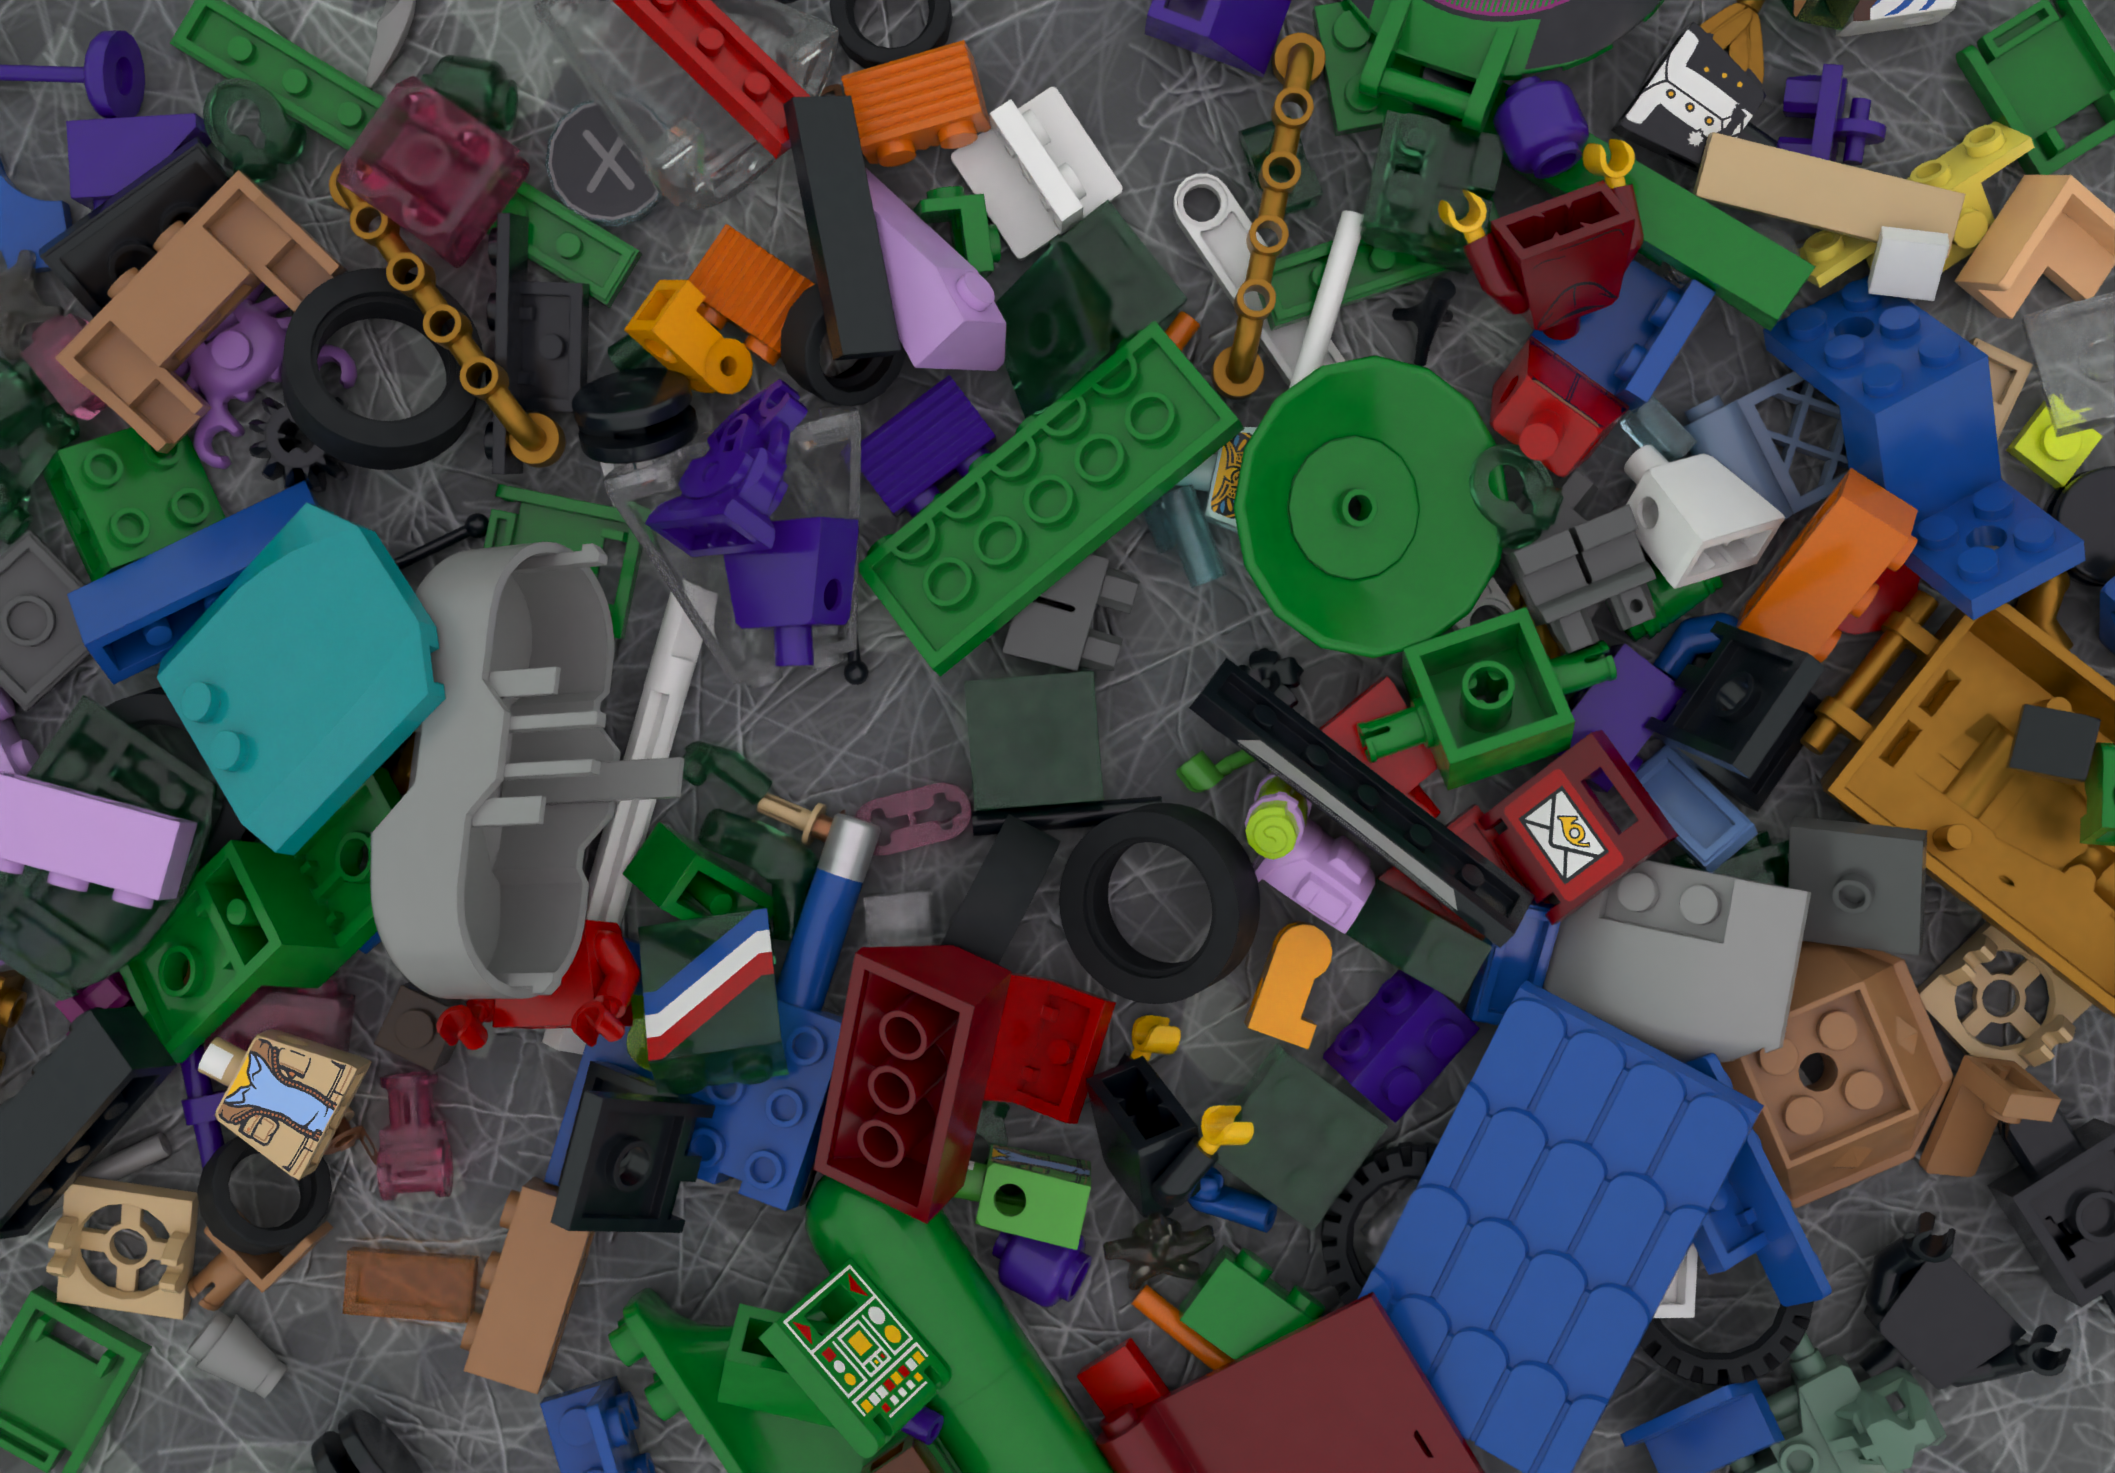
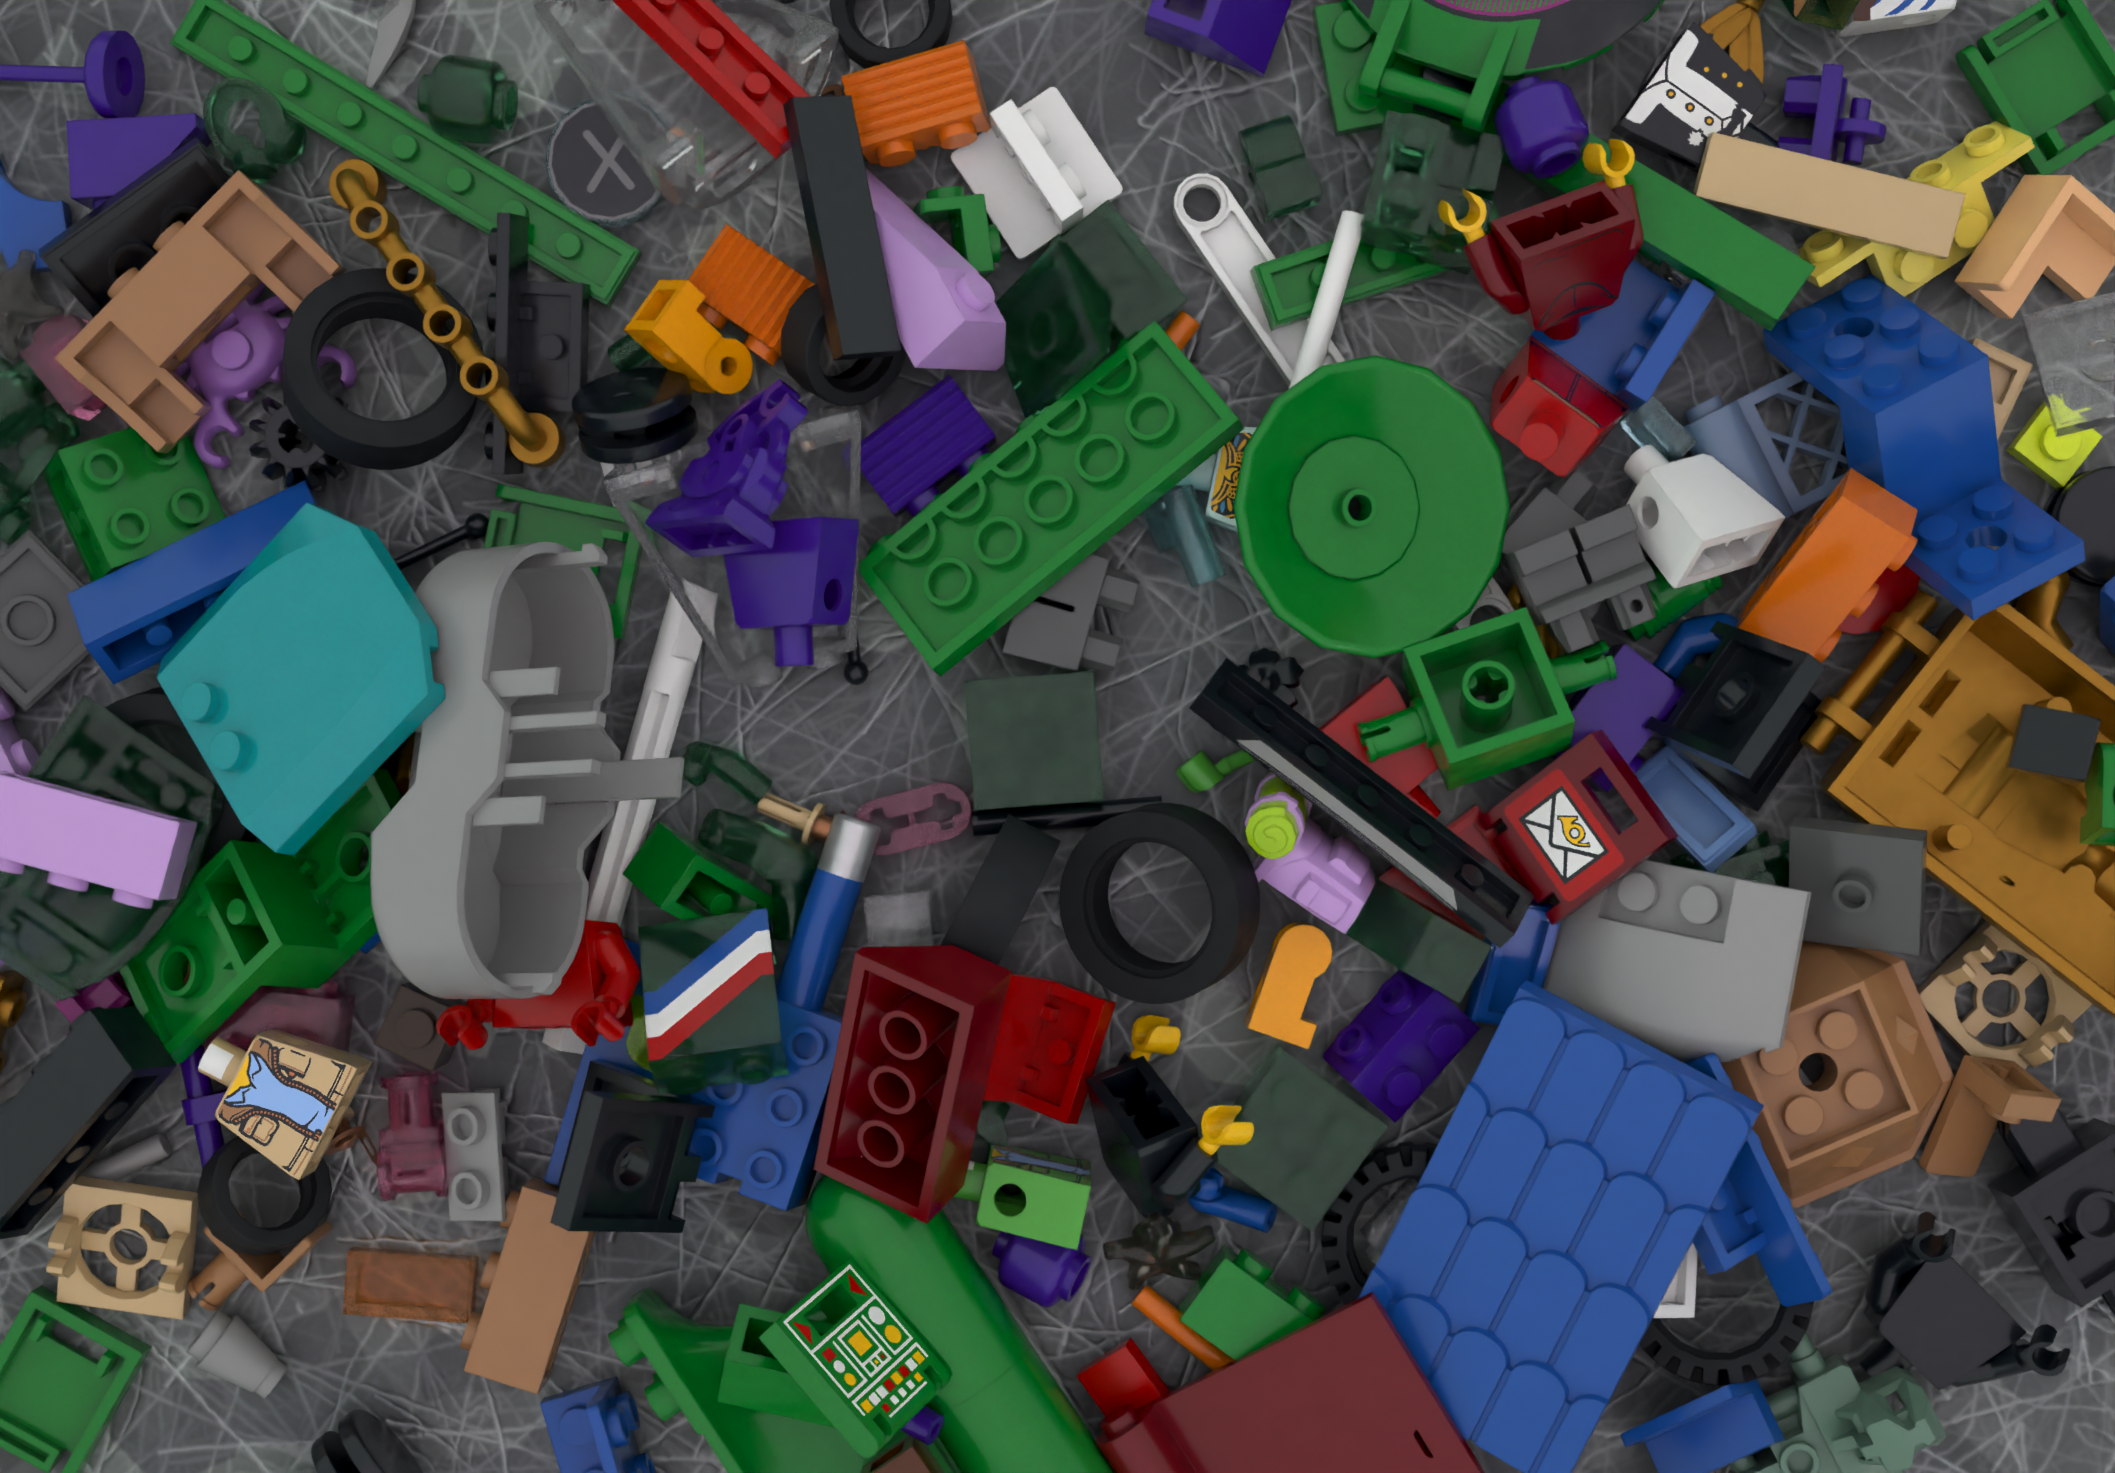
(433, 169): clear pink piece -> none
(474, 1154): none -> light grey hinge
(1296, 66): pearl gold bar -> none
(1428, 315): black bar -> none
(1513, 527): clear green piece -> none
(1908, 263): white tile -> none

